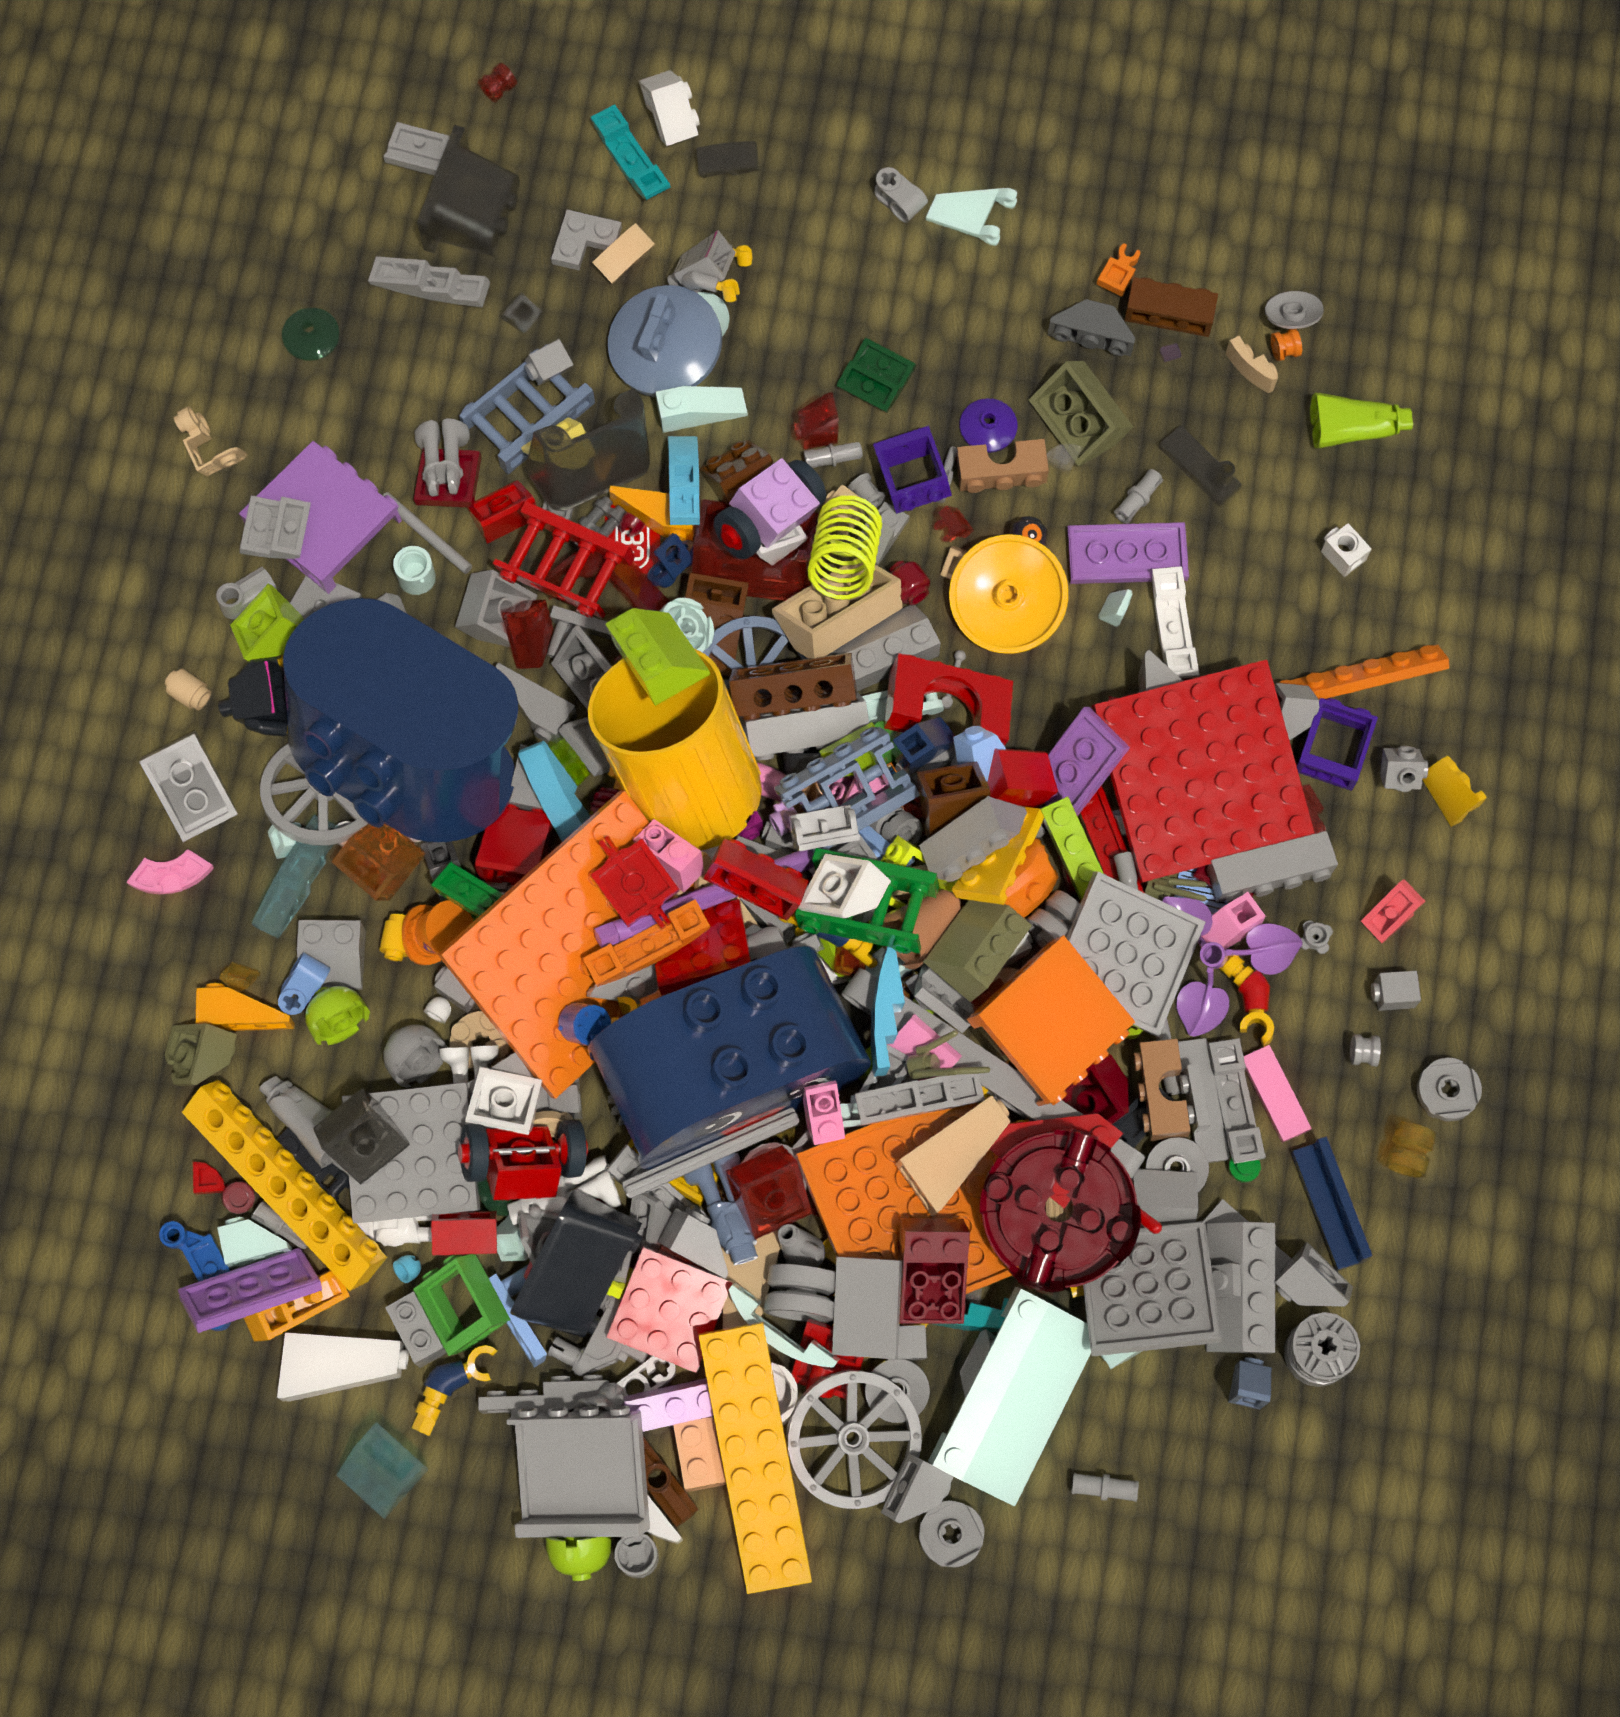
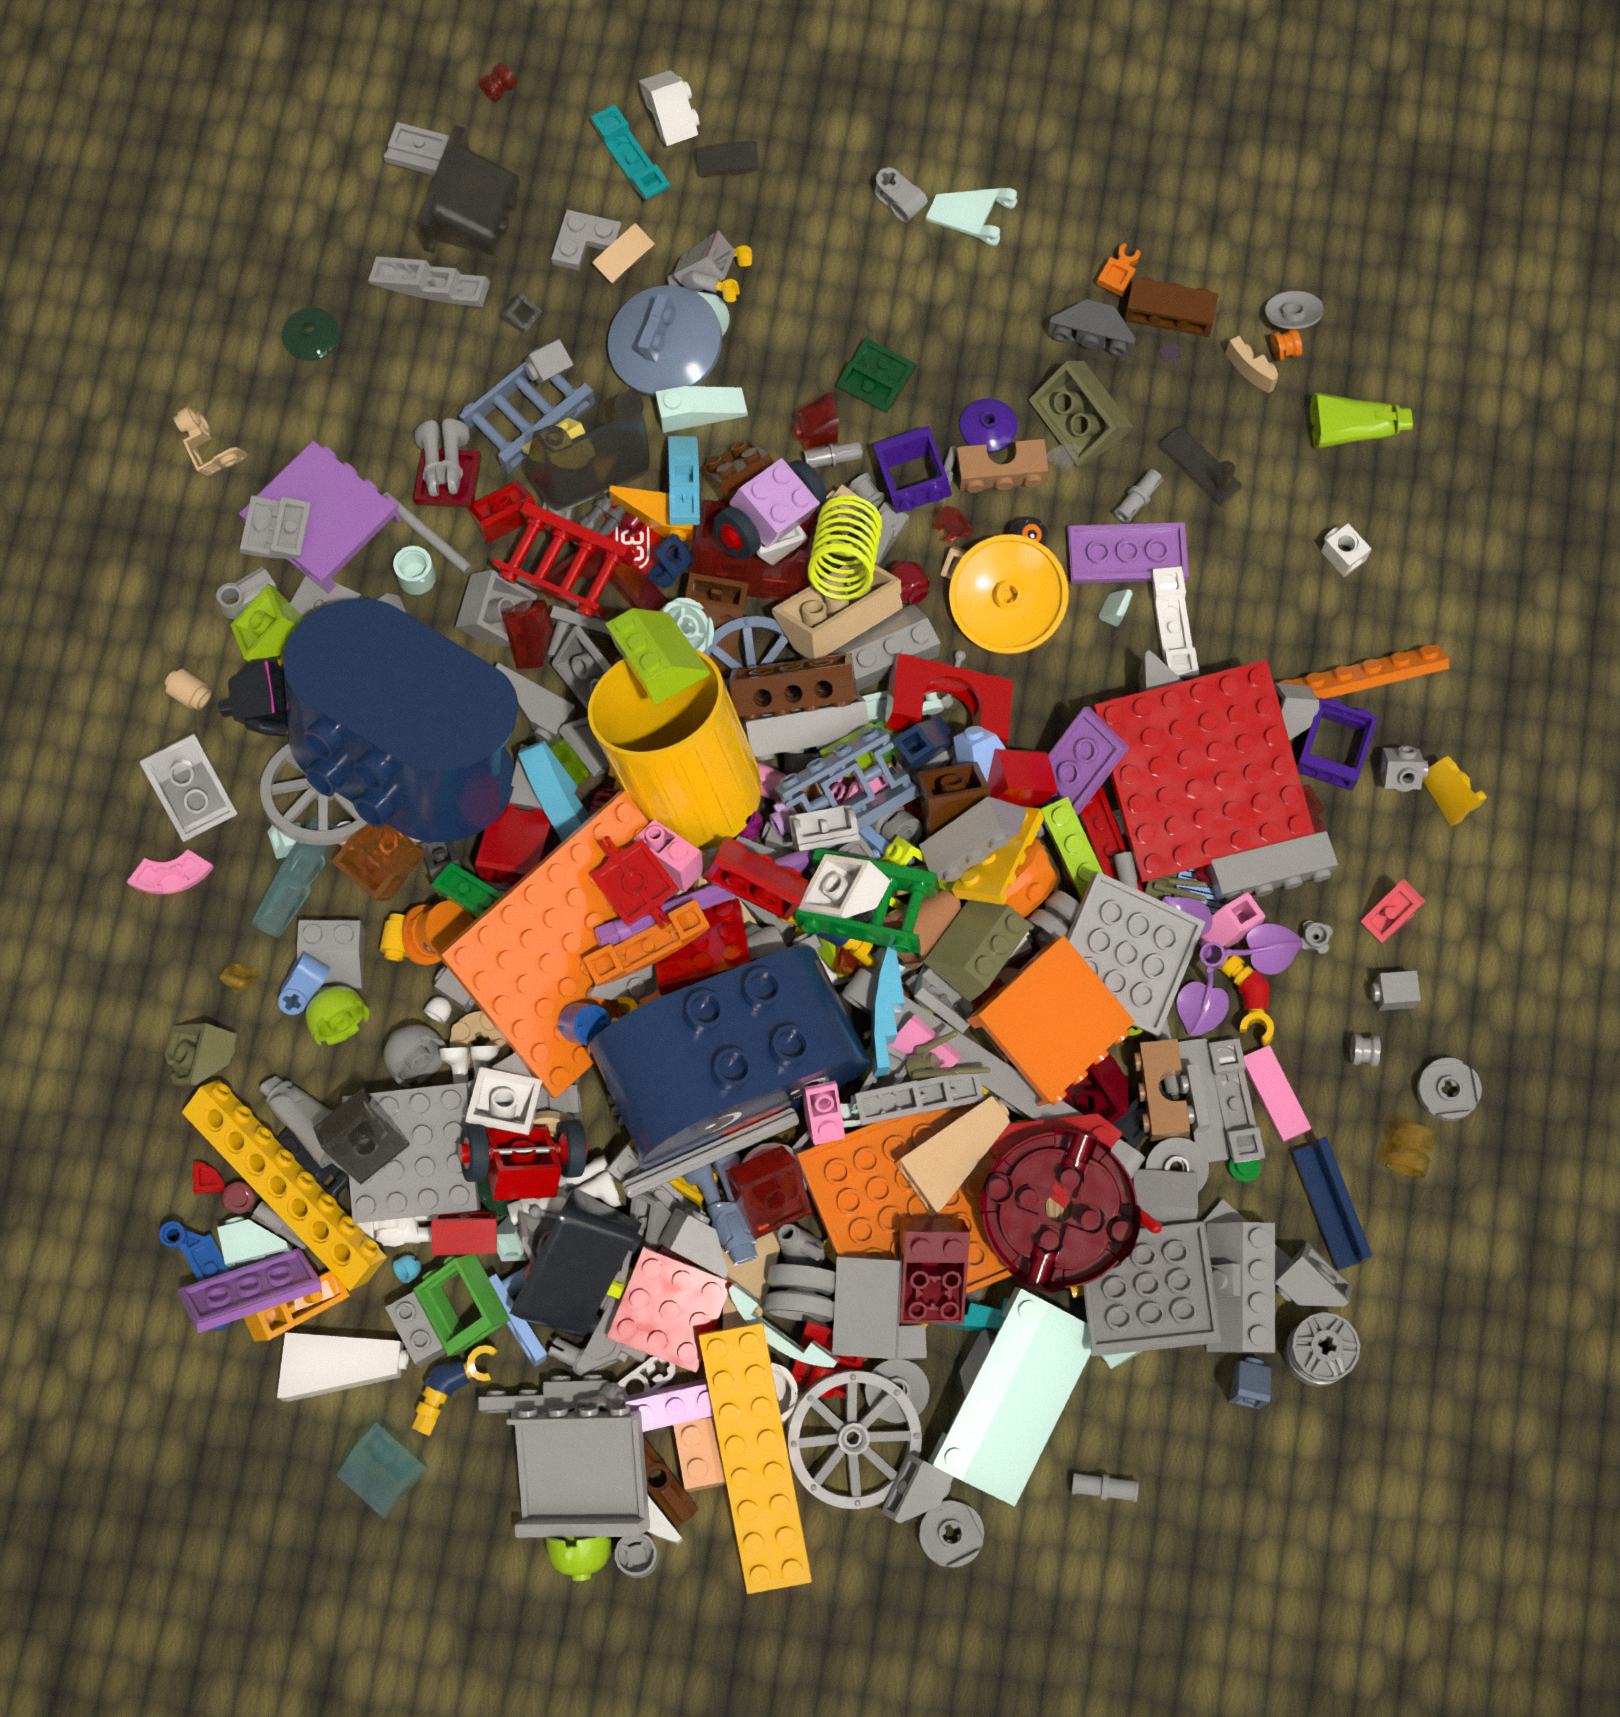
(236, 1011): light orange slope -> none

